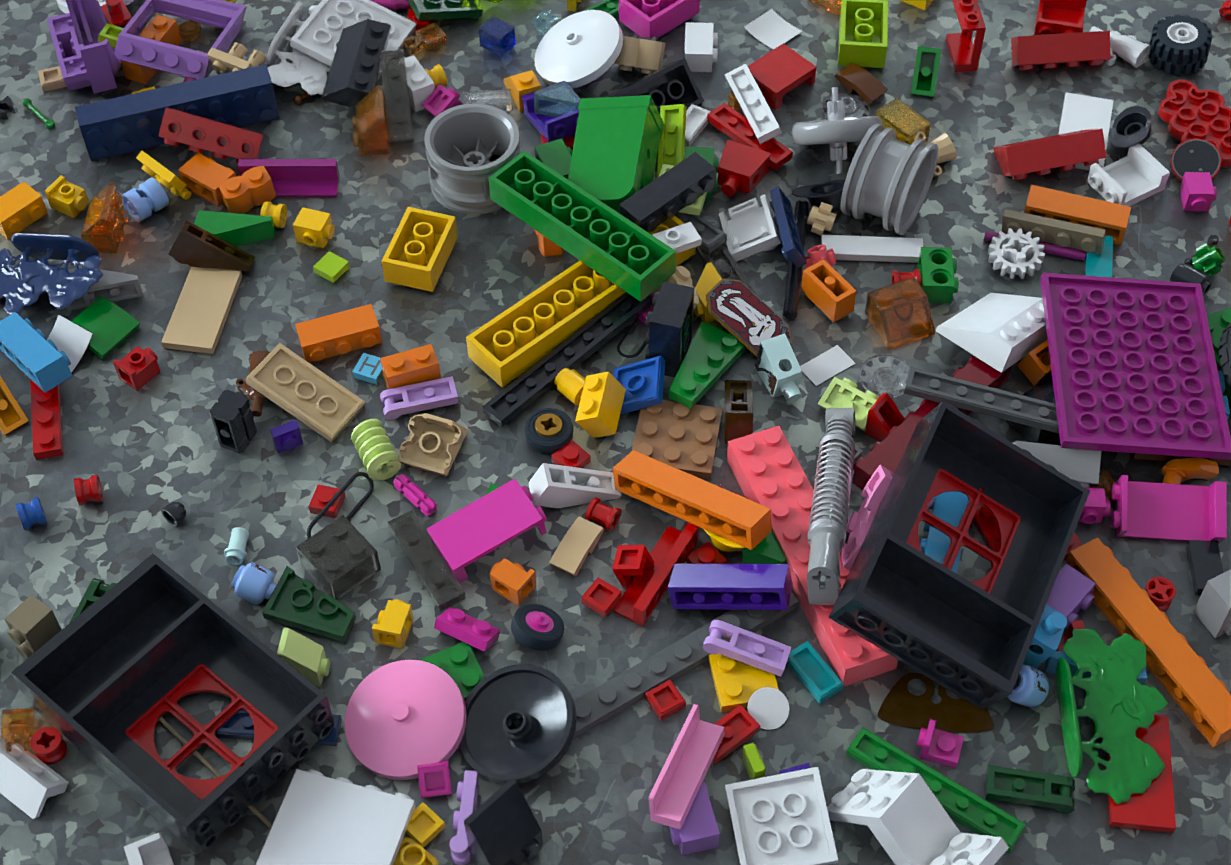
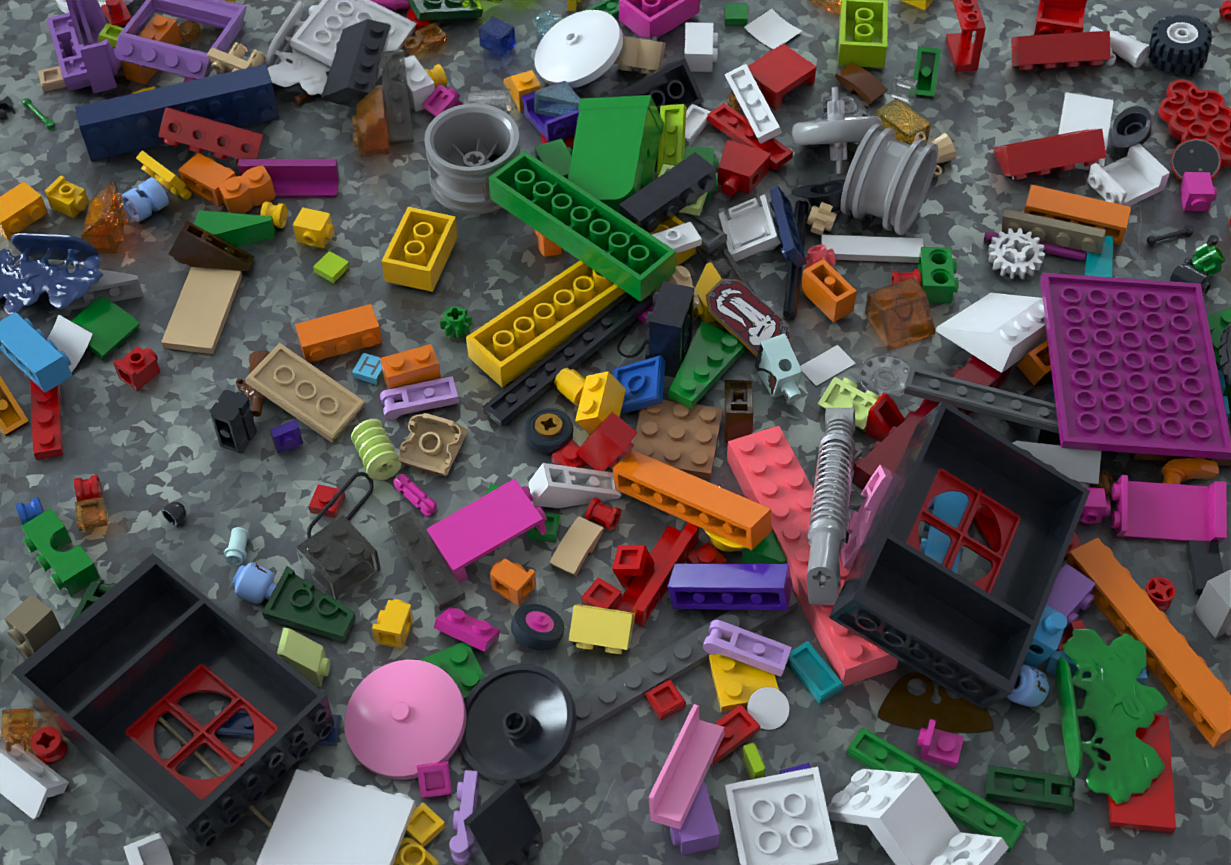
(69, 569): none -> green arch
(91, 513): none -> clear orange plate
(456, 322): none -> green gear
(552, 527): none -> green tile
(601, 627): none -> light yellow brick
(607, 443): none -> red brick
(735, 14): none -> green tile
(904, 88): none -> clear tile
(1188, 230): none -> black hinge

